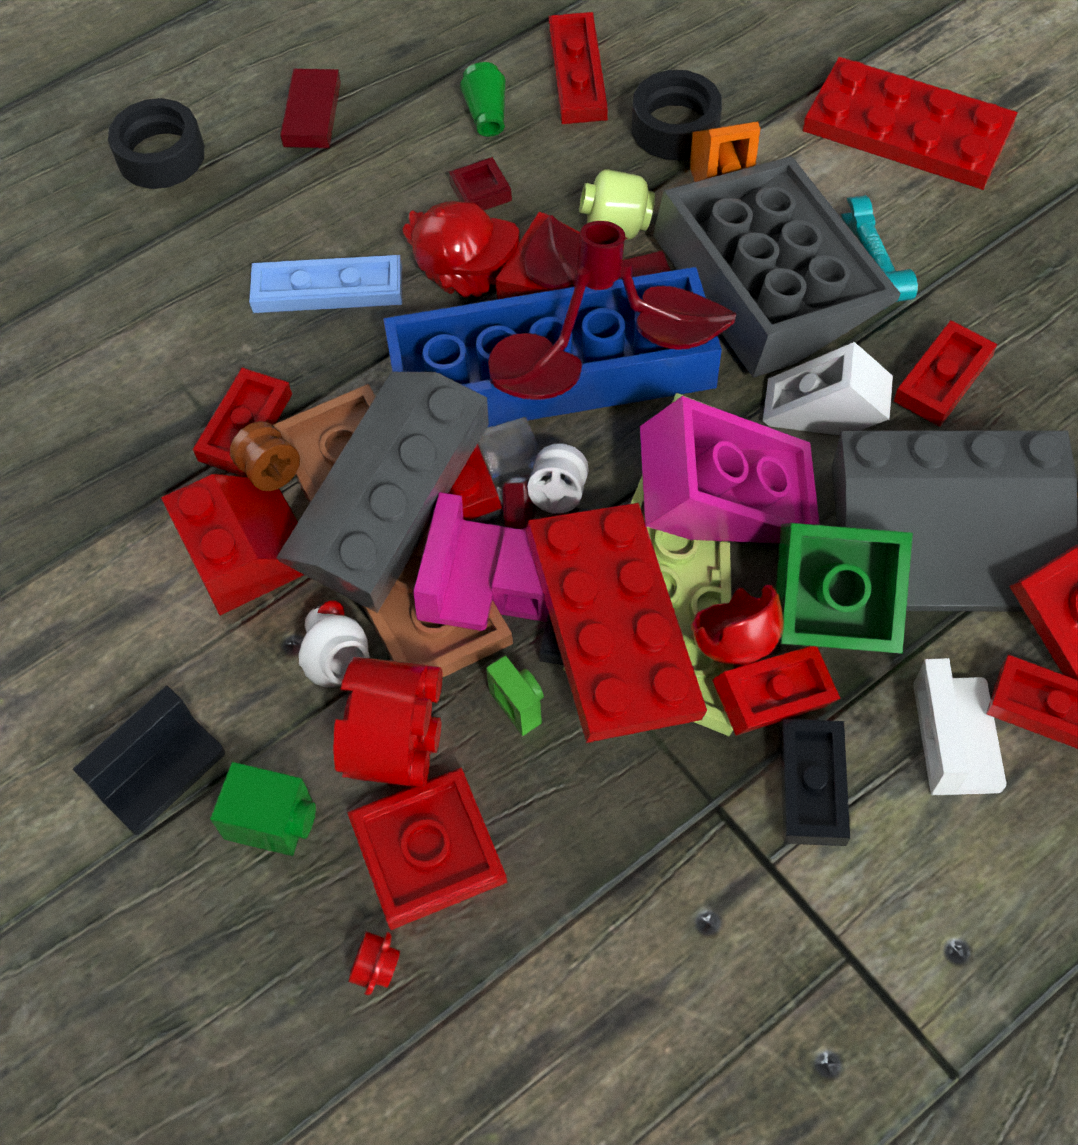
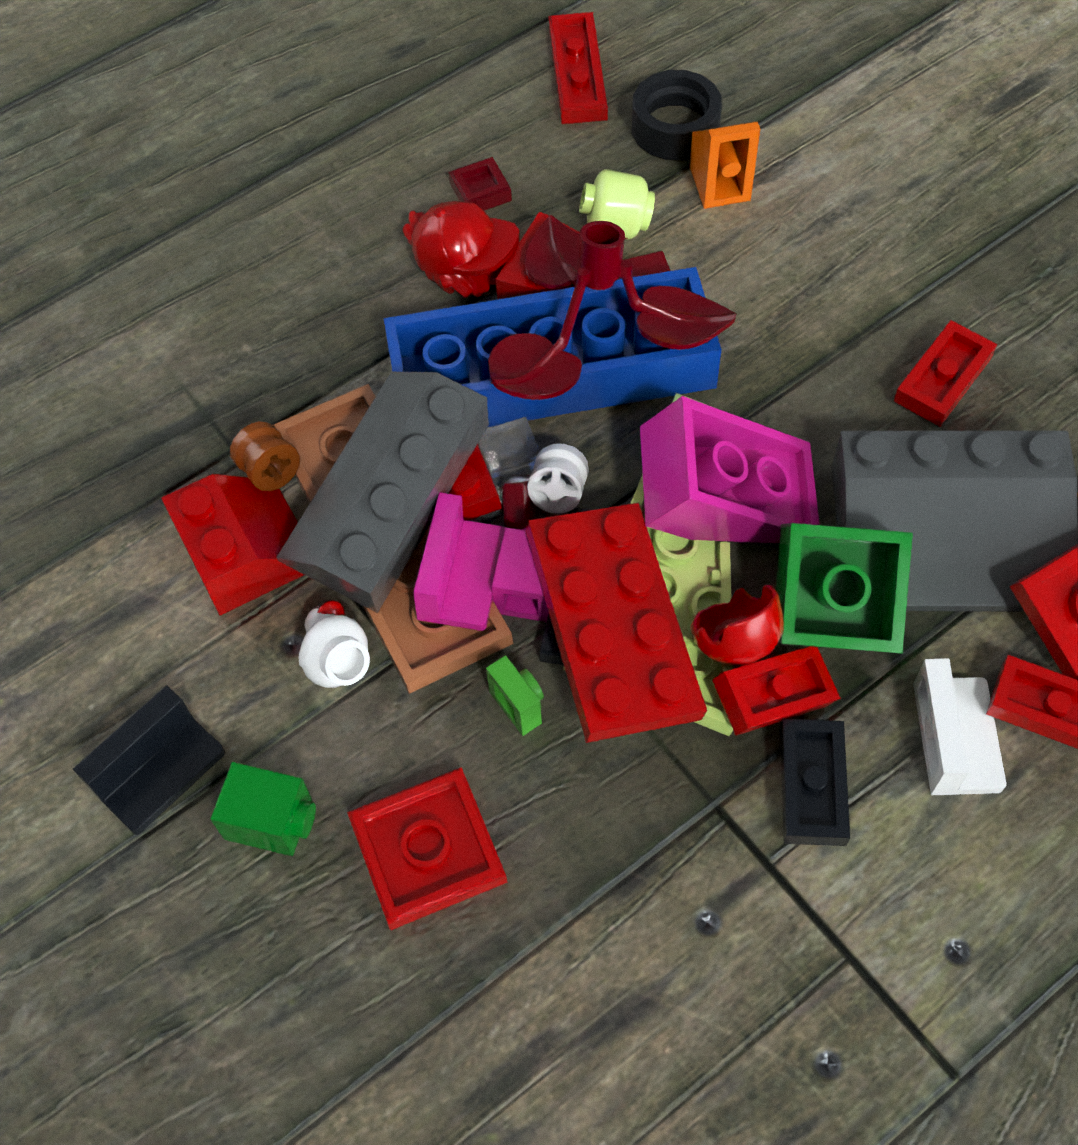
(149, 119): black tyre -> none
(248, 400): red plate -> none
(311, 108): dark red tile -> none
(326, 284): light blue tile -> none
(374, 962): red plate -> none
(388, 722): red brick -> none
(485, 96): green cone -> none
(775, 258): dark grey slope -> none
(830, 393): white slope -> none
(862, 224): teal brick -> none
(910, 122): red plate -> none

